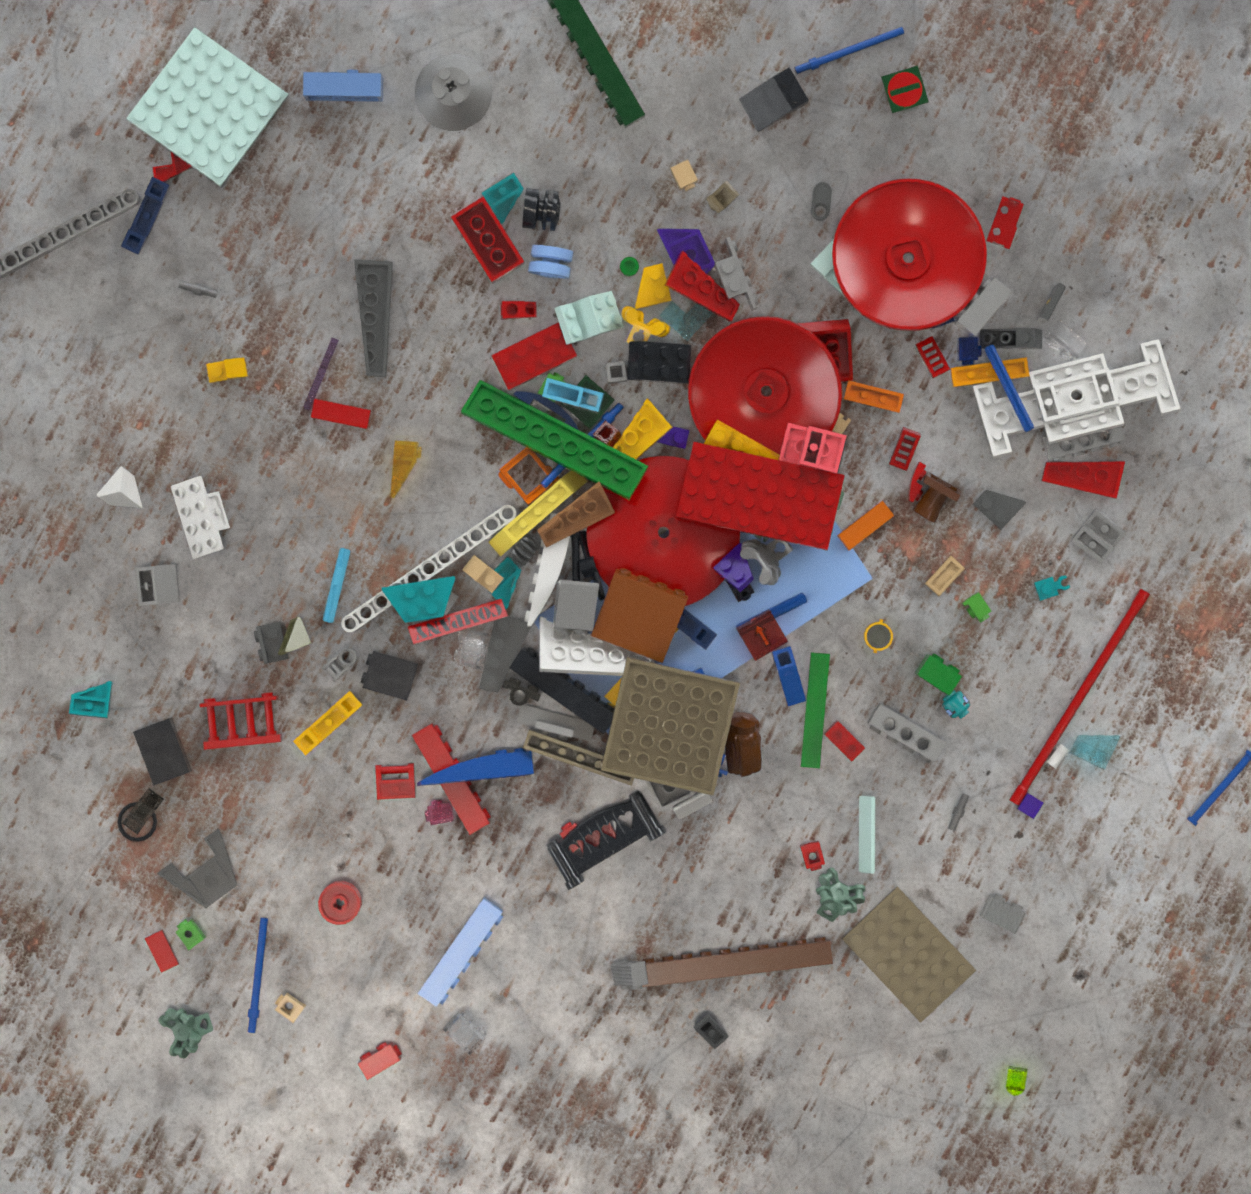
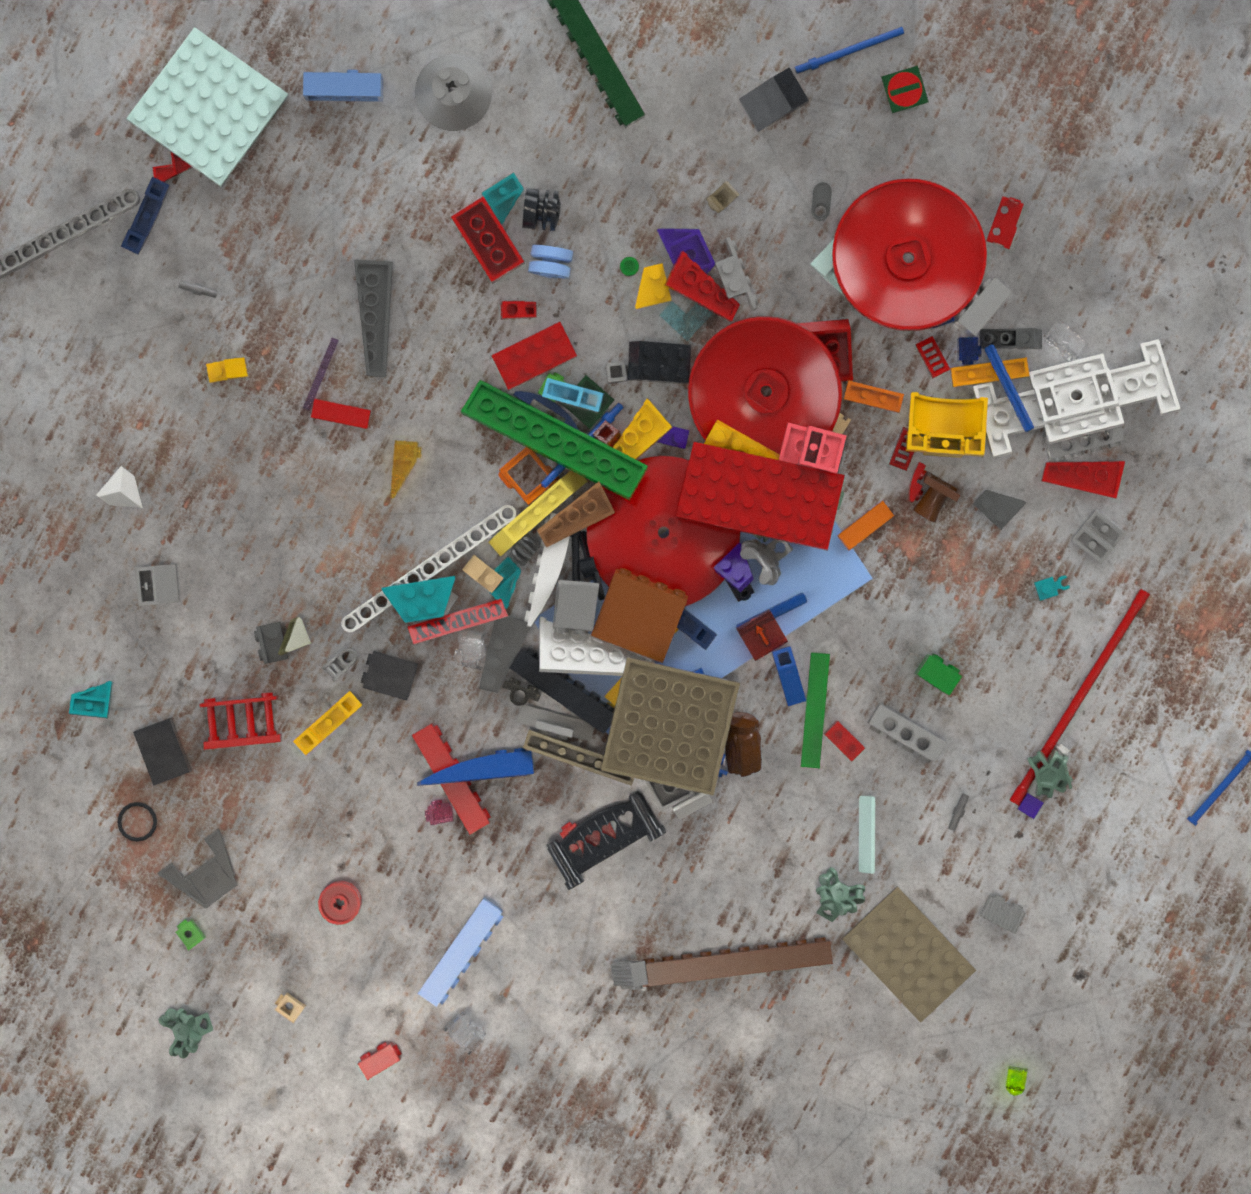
(142, 811): clear smoke slope -> none
(161, 951): red tile -> none
(201, 516): white bracket -> none
(253, 1012): blue bar -> none
(336, 585): medium azure axle -> none
(395, 787): red plate -> none
(589, 317): light aqua bracket -> none
(635, 318): yellow piece -> none
(684, 175): tan brick -> none
(711, 1031): dark grey slope -> none
(813, 847): red brick -> none
(878, 636): pearl dark grey piece -> none
(944, 576): tan plate -> none
(946, 425): none -> yellow piece
(956, 704): teal head -> none
(977, 607): bright green brick -> none
(1049, 776): none -> sand green piece
(1051, 303): dark grey tile -> none
(1095, 748): clear light blue wing -> none

